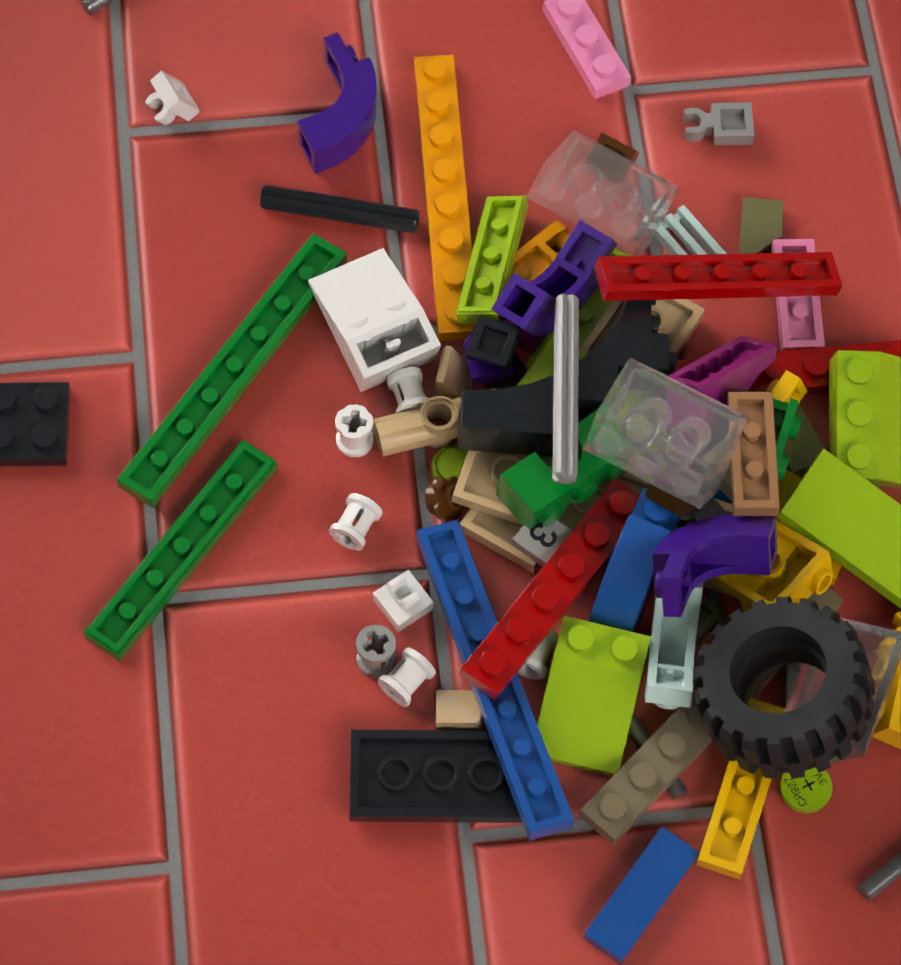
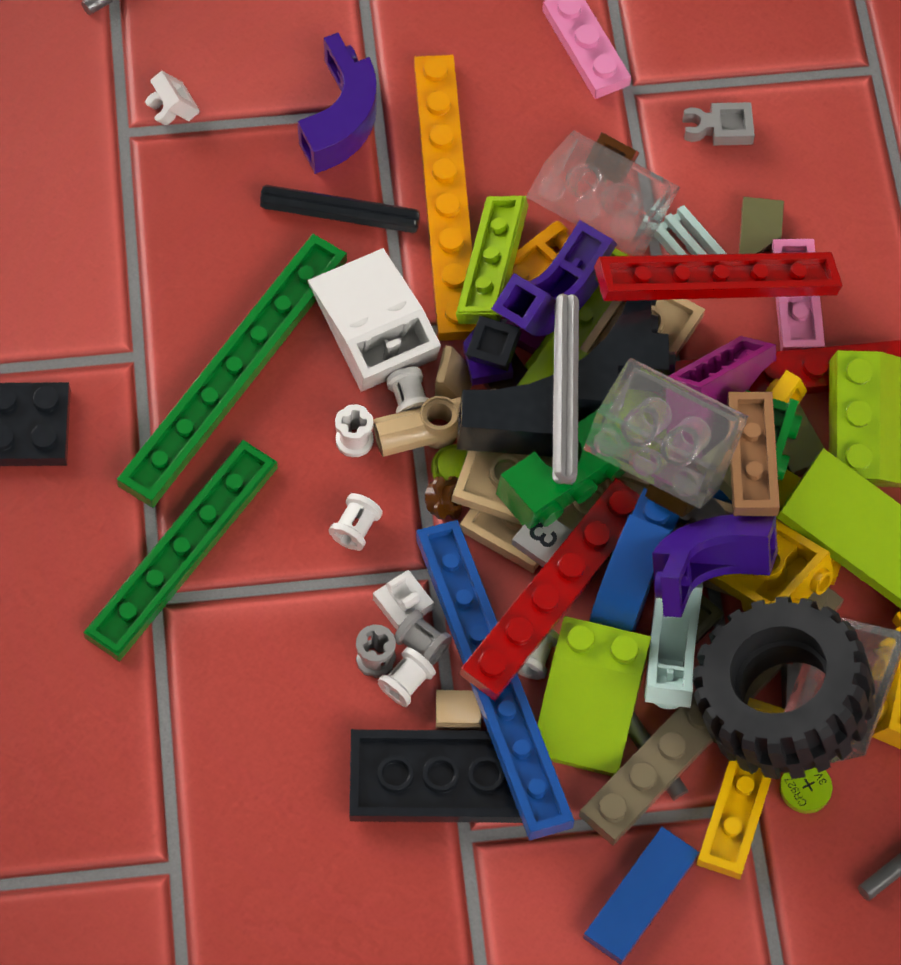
(422, 637): none -> light grey bush

